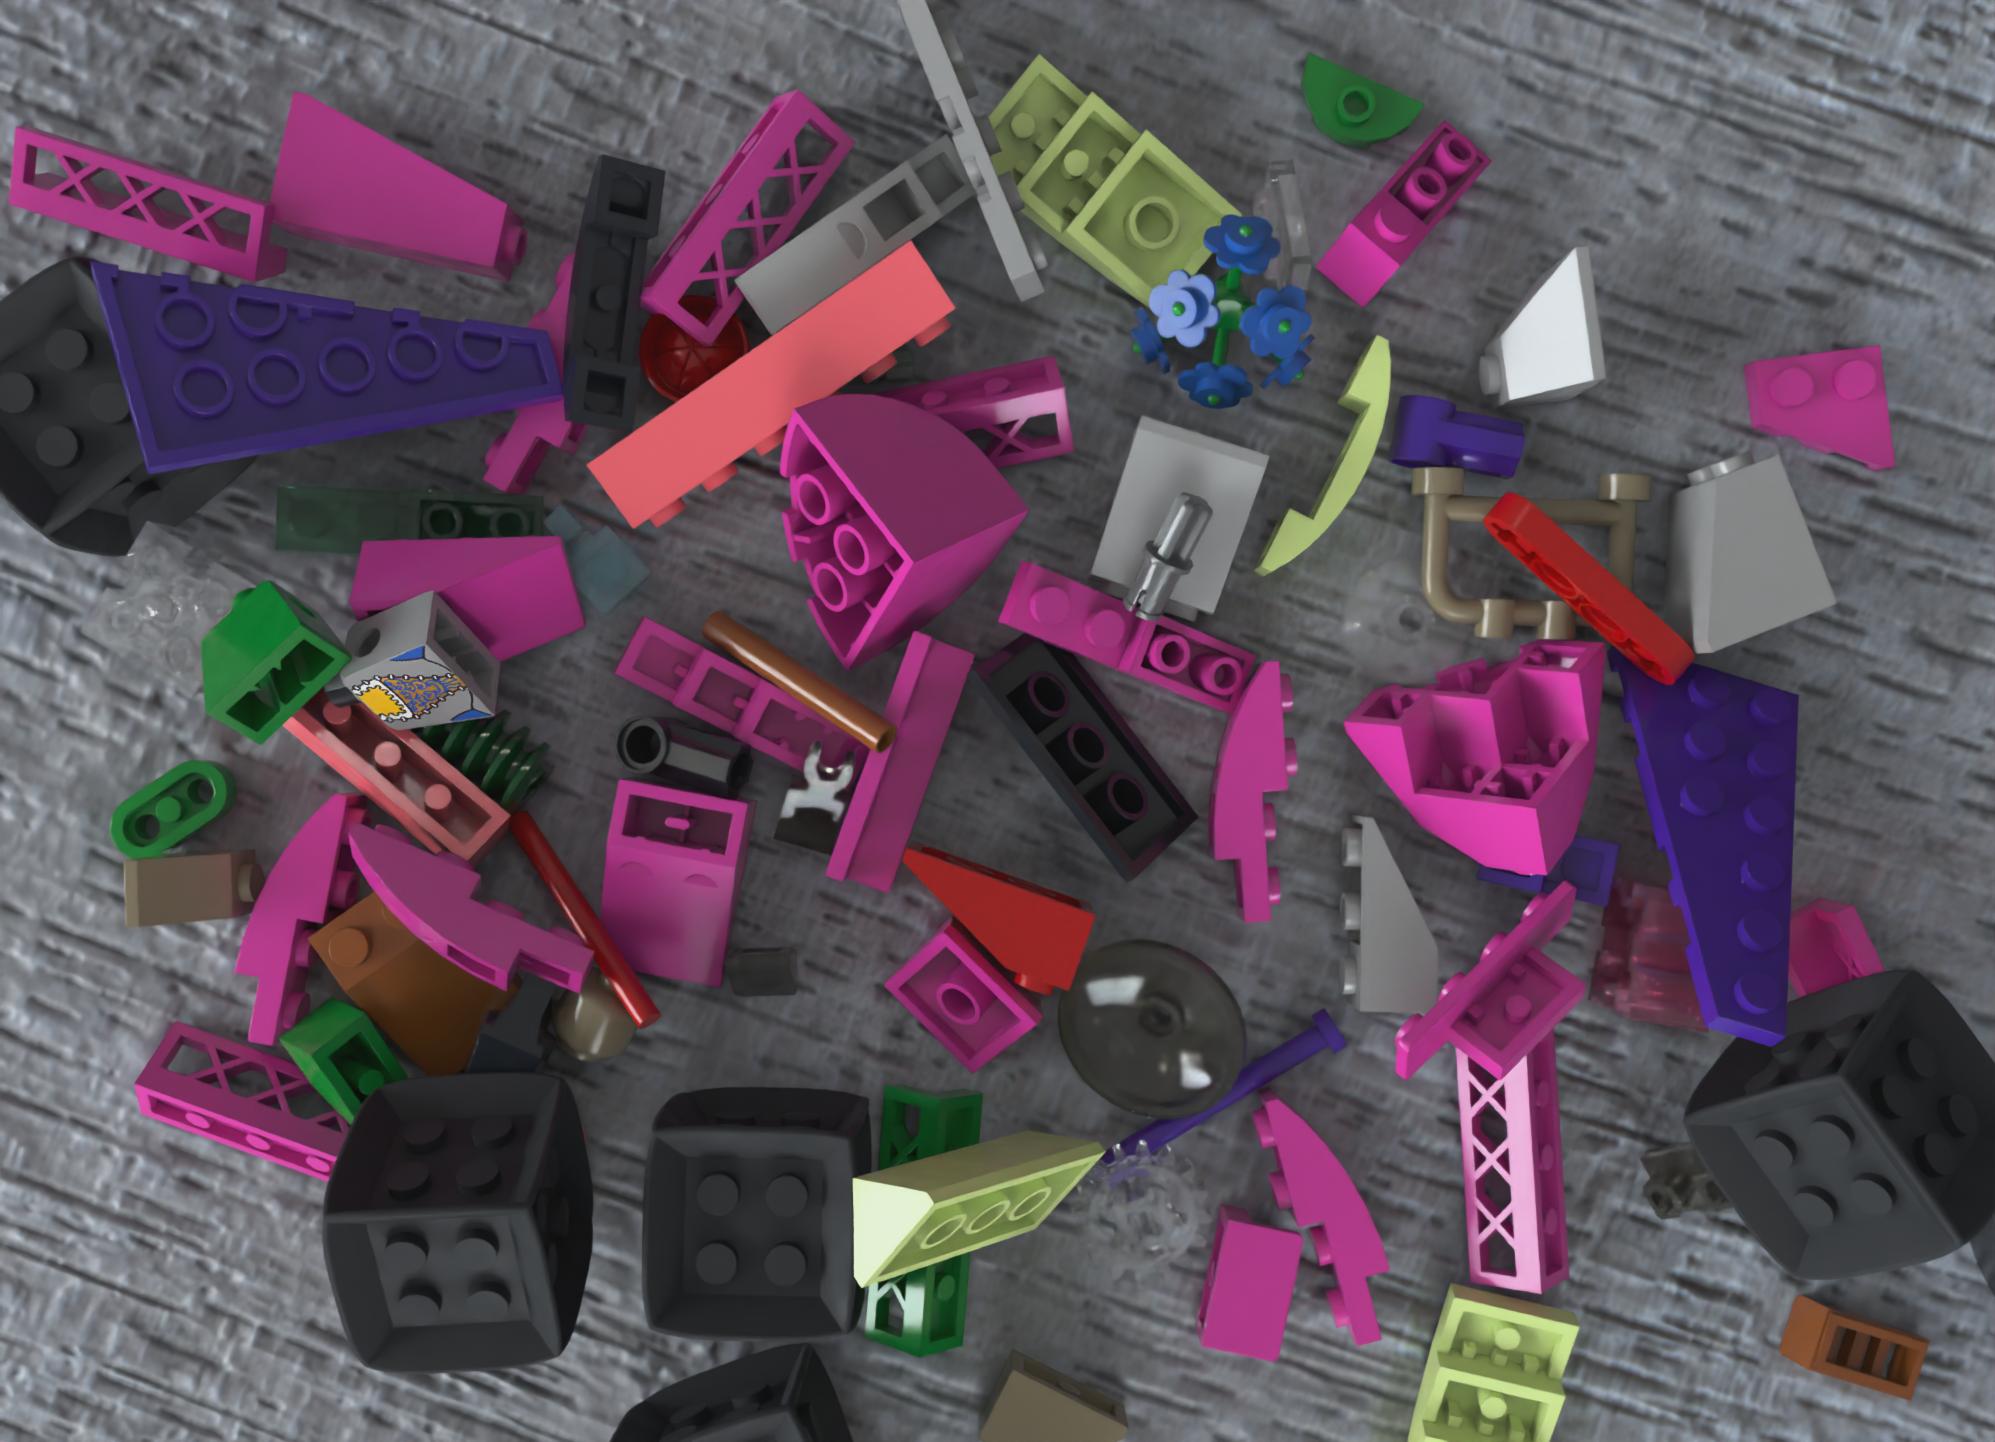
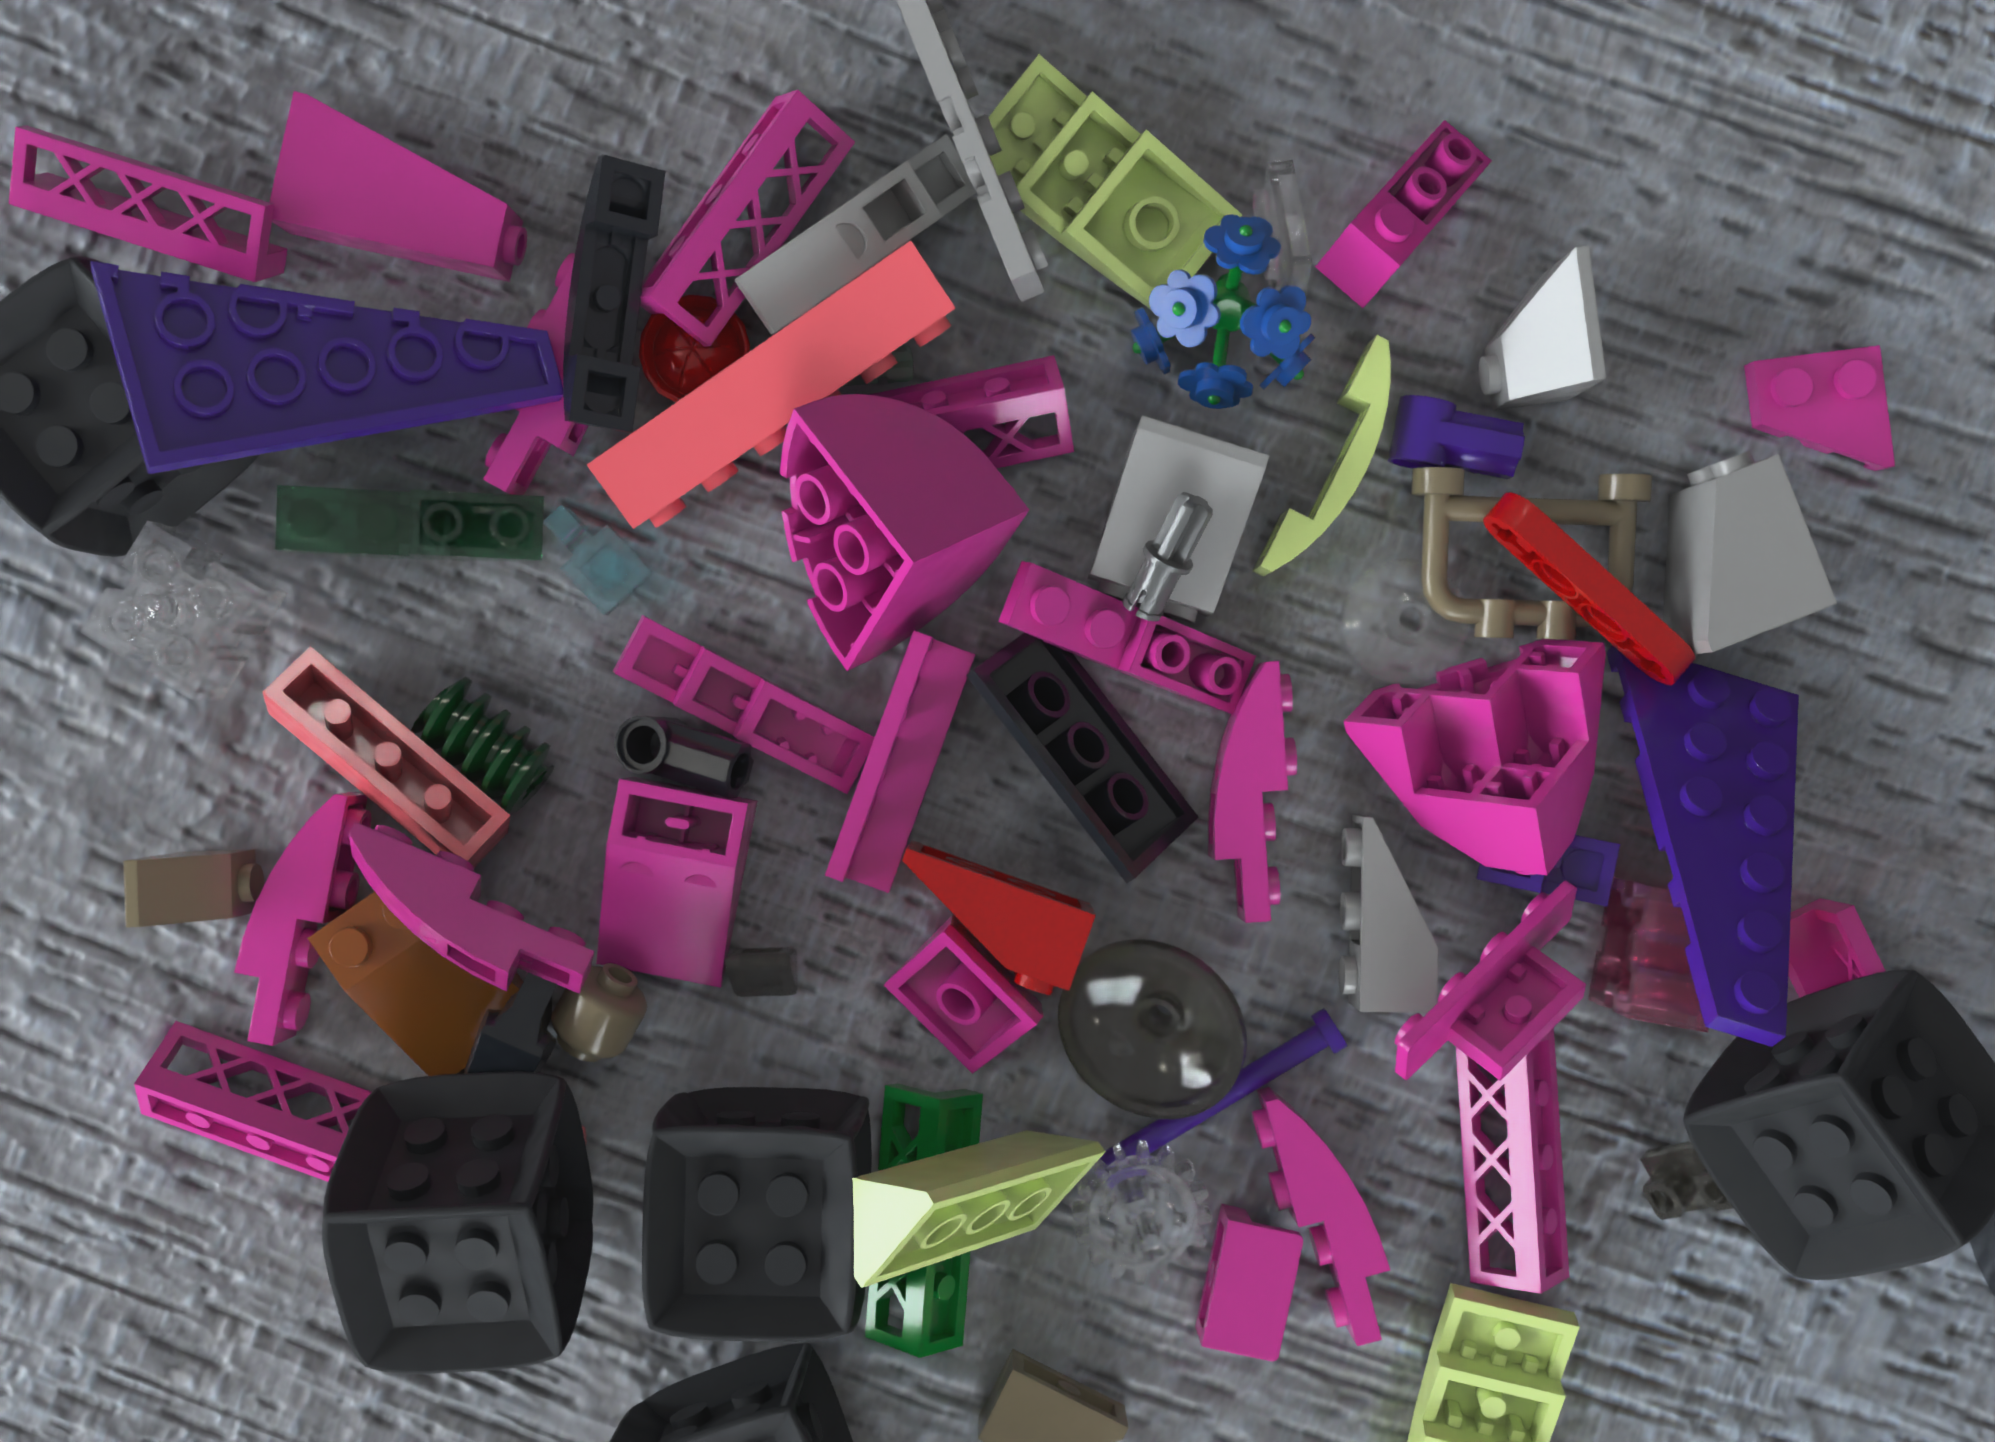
(176, 806): green plate -> none
(267, 660): green torso -> none
(341, 1055): green slope -> none
(417, 667): light grey torso -> none
(503, 588): dark pink slope -> none
(584, 920): red bar -> none
(800, 682): dark orange piece -> none
(816, 804): clear smoke plate -> none
(1352, 106): green plate -> none
(1815, 1334): dark orange slope -> none

